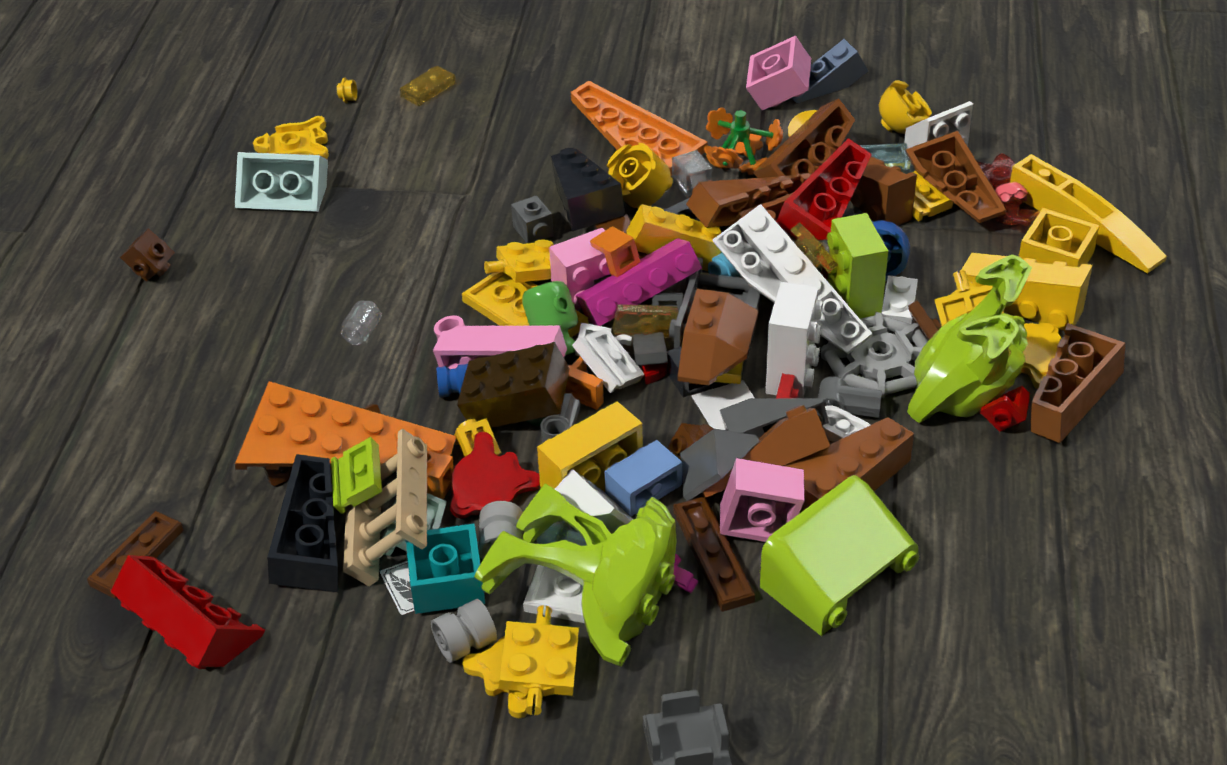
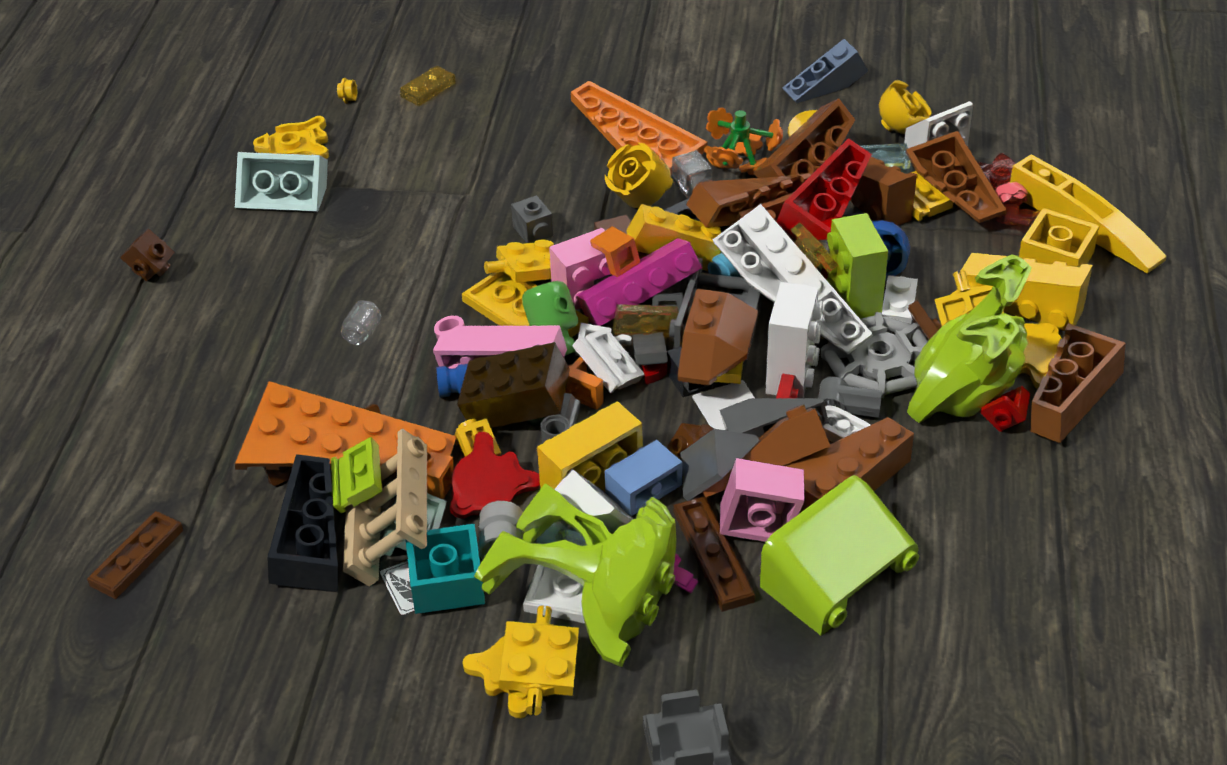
(182, 613): red wedge -> none
(459, 632): light grey wheel -> none
(586, 189): black wedge -> none
(779, 73): bright pink brick -> none

